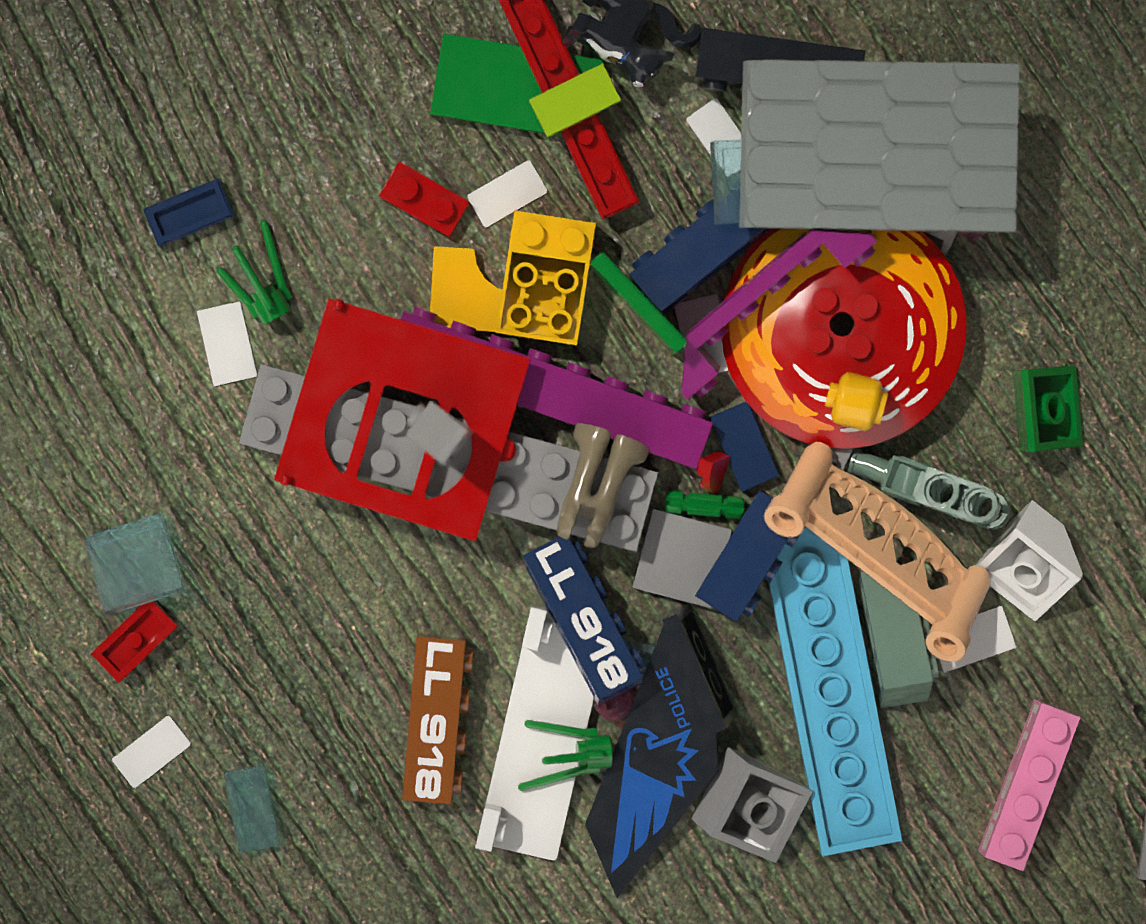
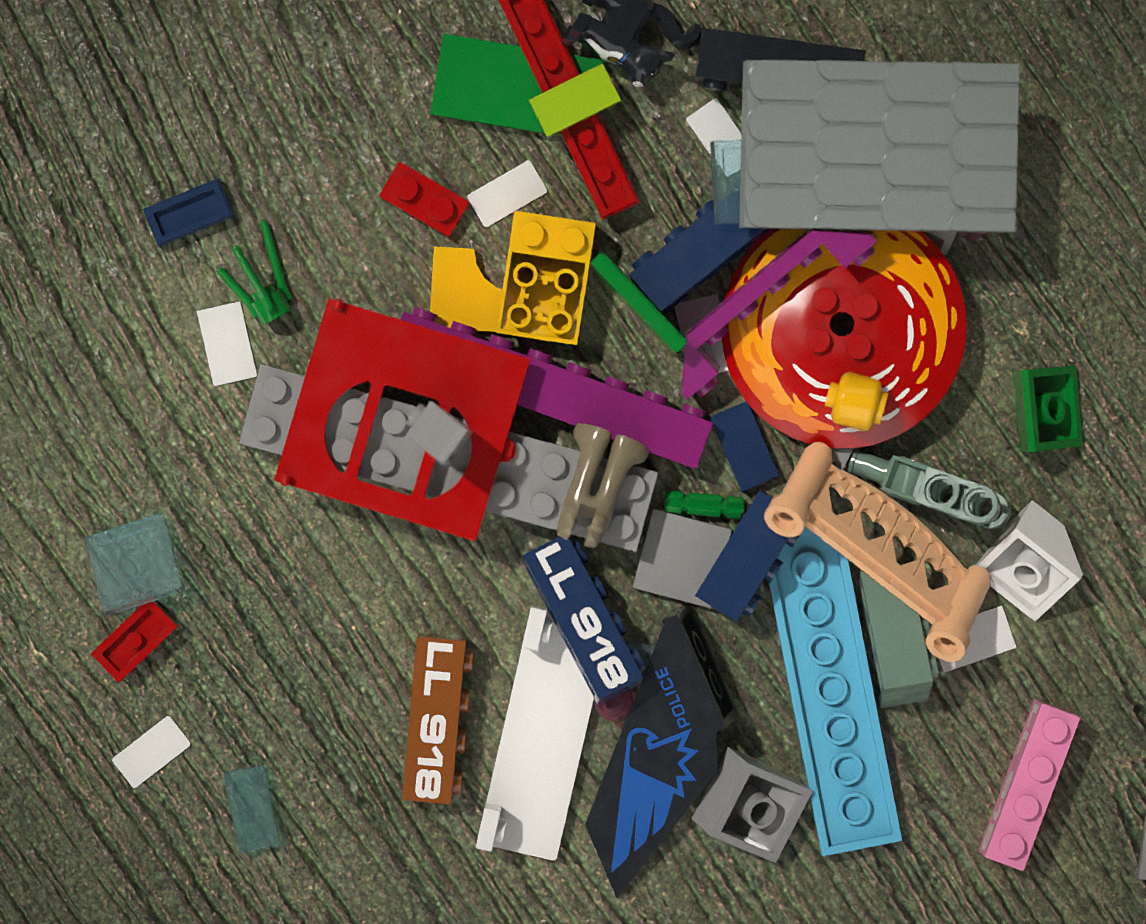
(590, 754): green plant -> none
(712, 470): red tile -> none

